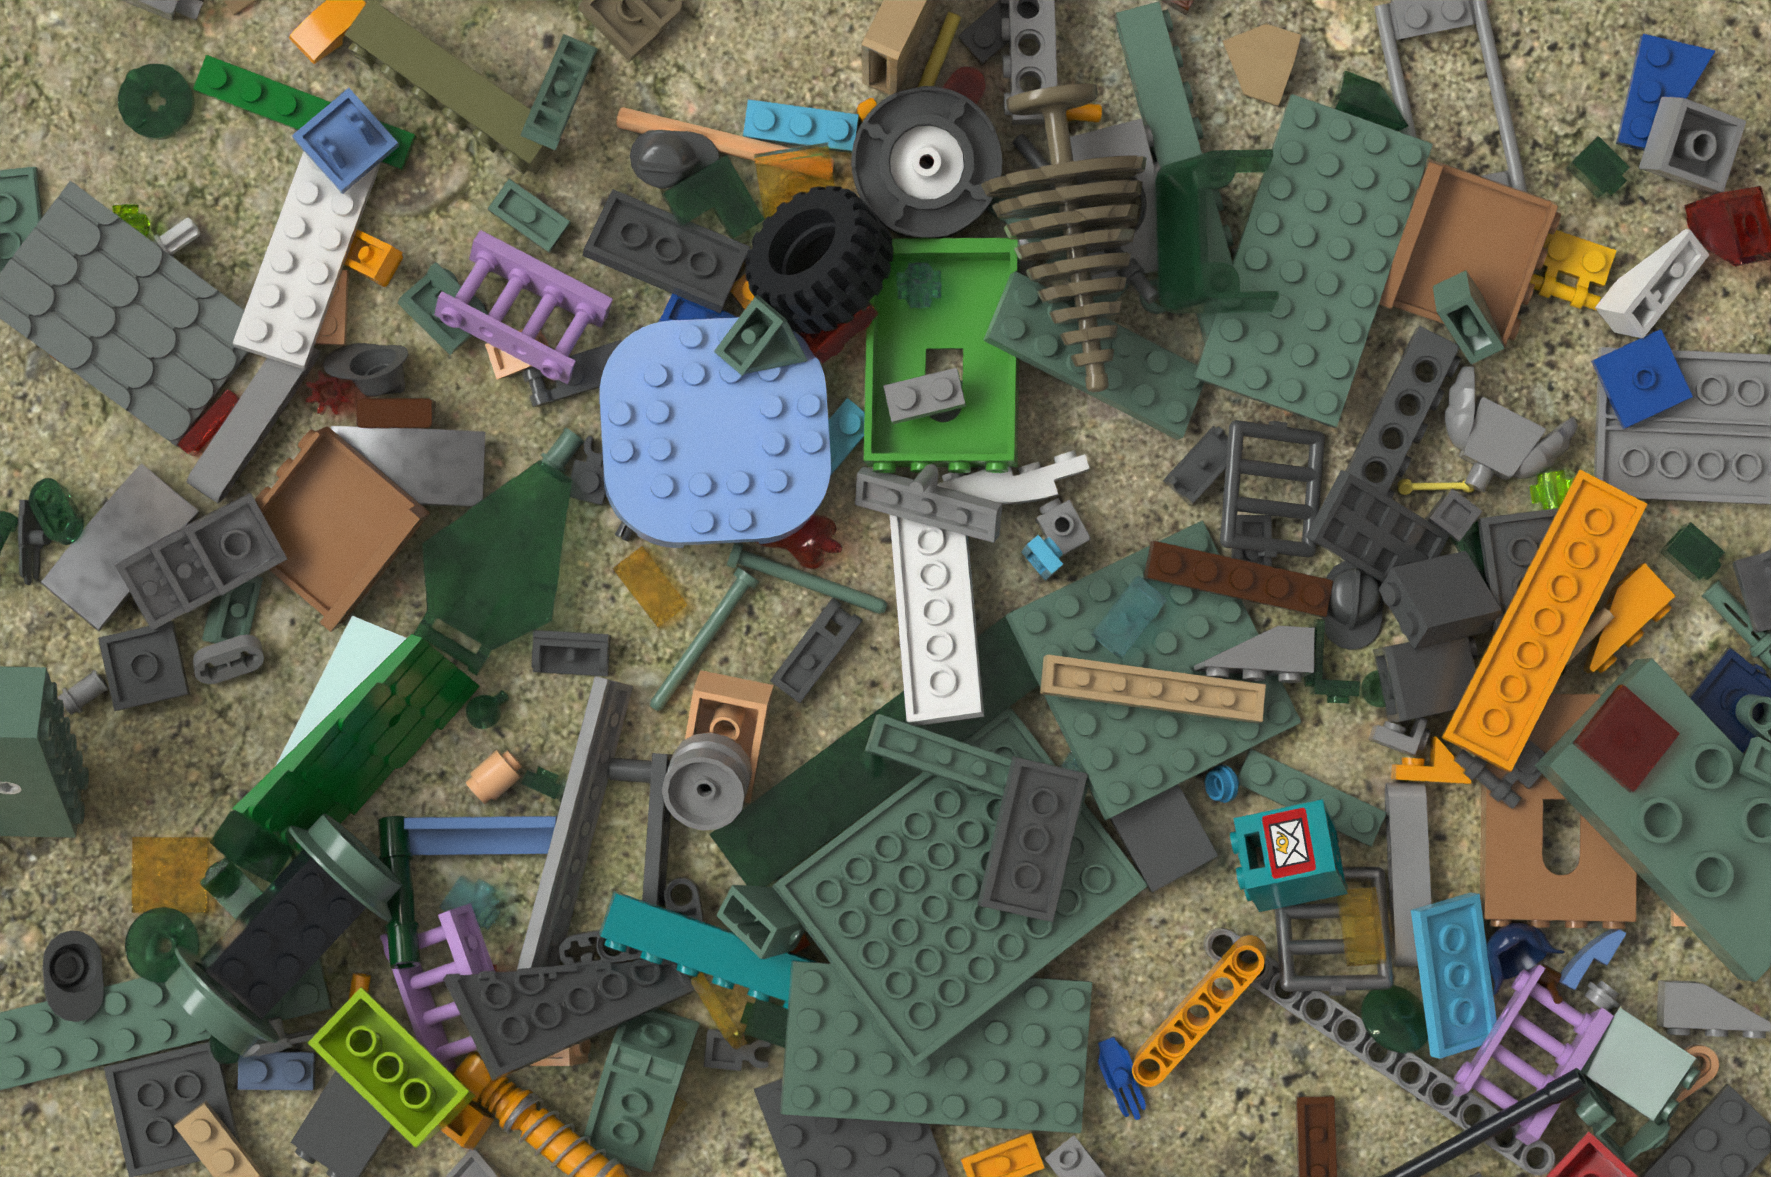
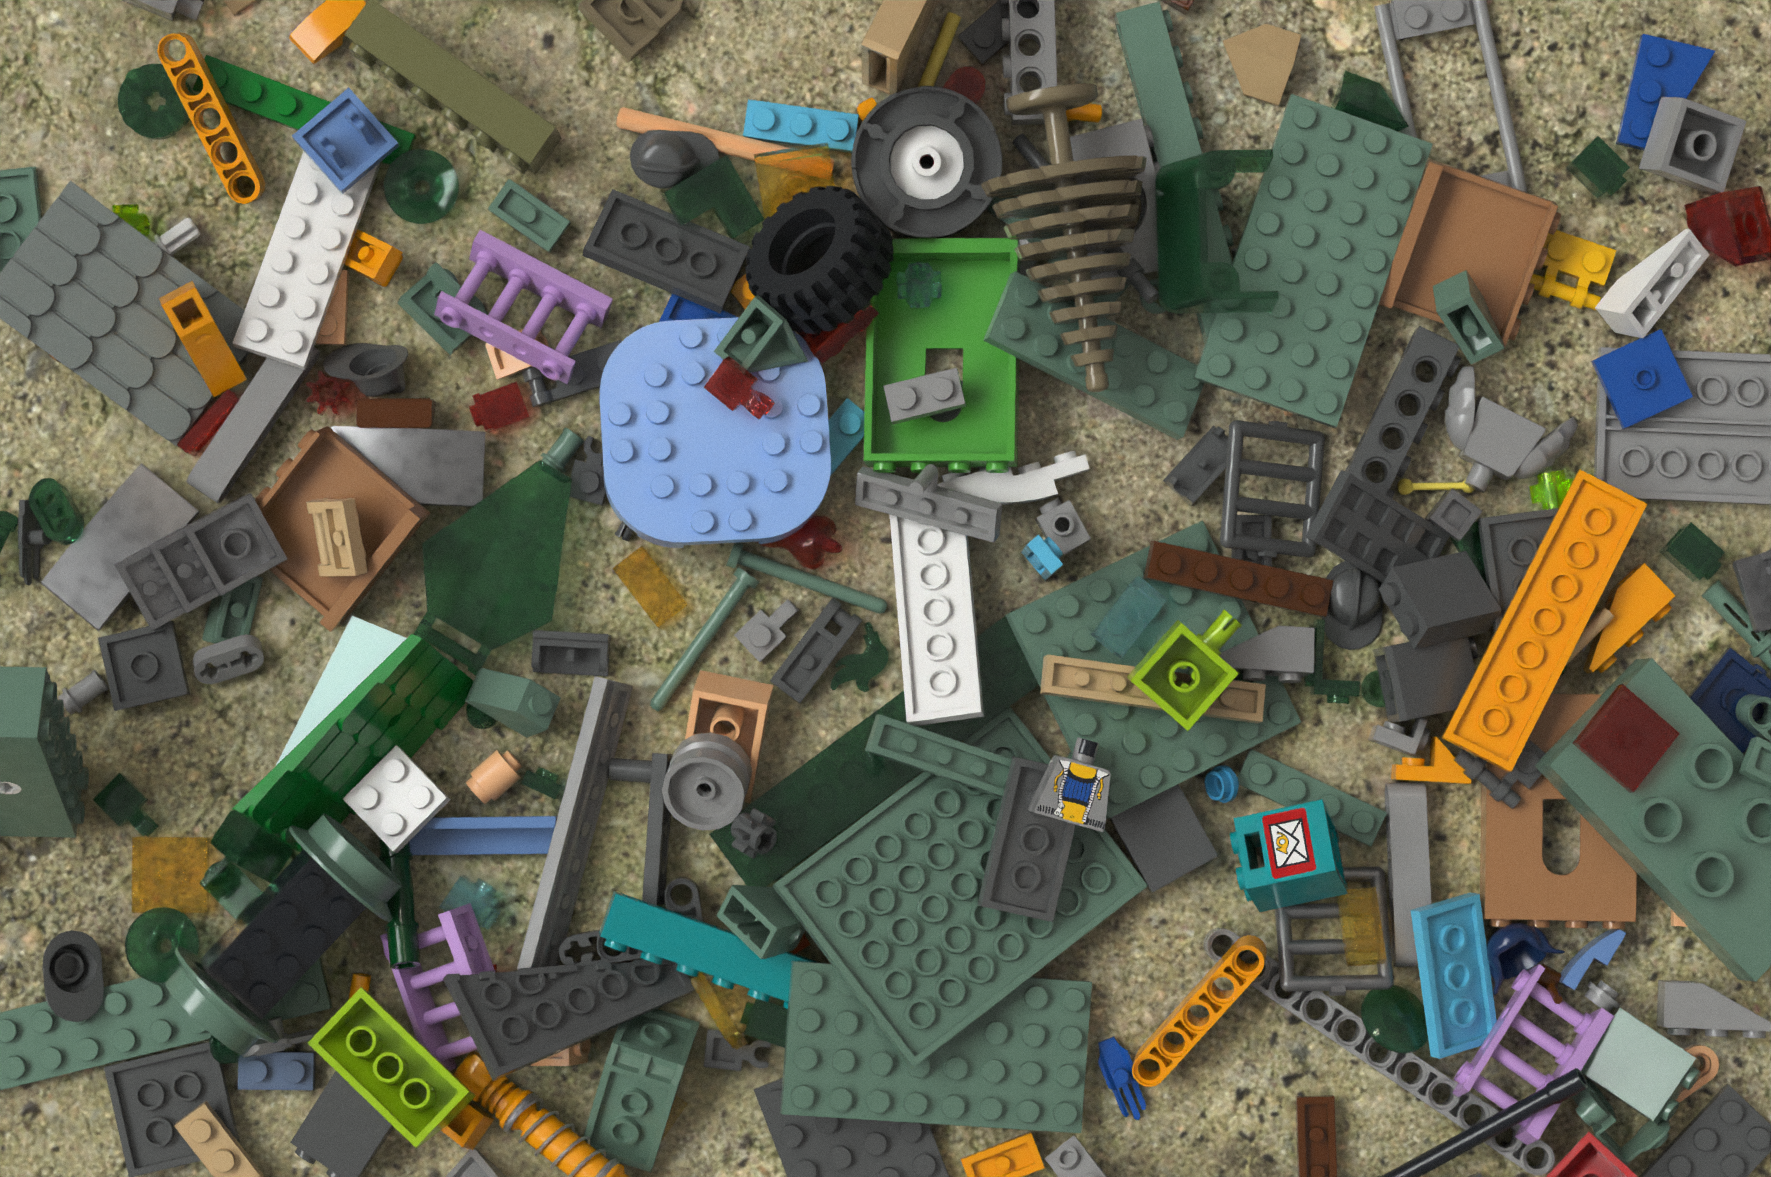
(124, 803): none -> clear green plate
(195, 107): none -> light orange beam
(202, 338): none -> light orange slope
(338, 537): none -> tan plate
(396, 799): none -> white plate
(416, 167): none -> clear green dish
(499, 408): none -> clear red bracket
(513, 701): none -> sand green slope
(559, 92): sand green plate -> none
(735, 385): none -> clear red plate
(753, 833): none -> dark grey gear
(763, 632): none -> light grey plate
(863, 665): none -> clear green piece
(1074, 788): none -> torso
(1207, 670): none -> lime brick

